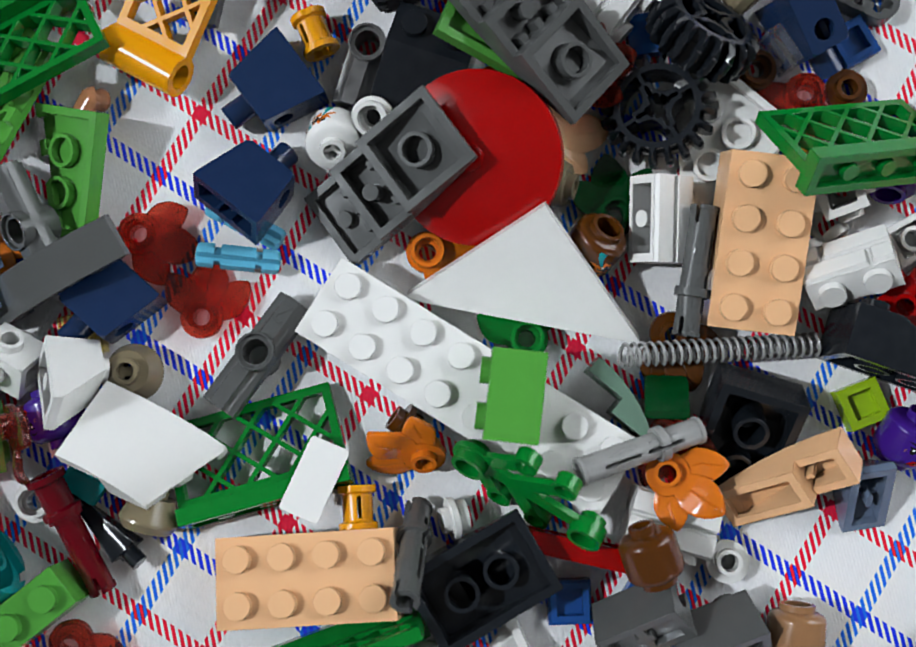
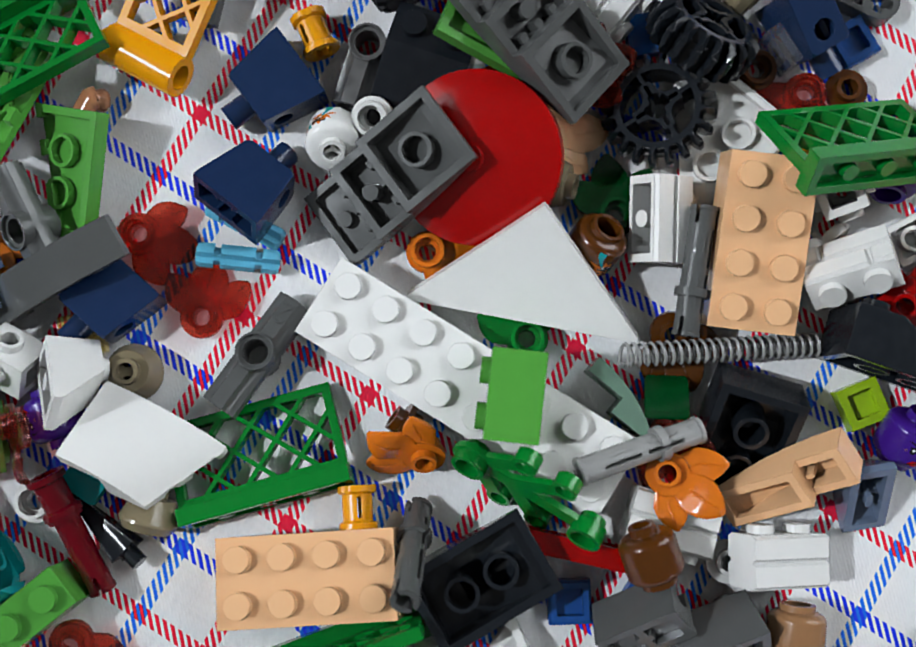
(314, 479): white sticker -> none
(454, 518): white plate -> none
(779, 558): none -> white brick

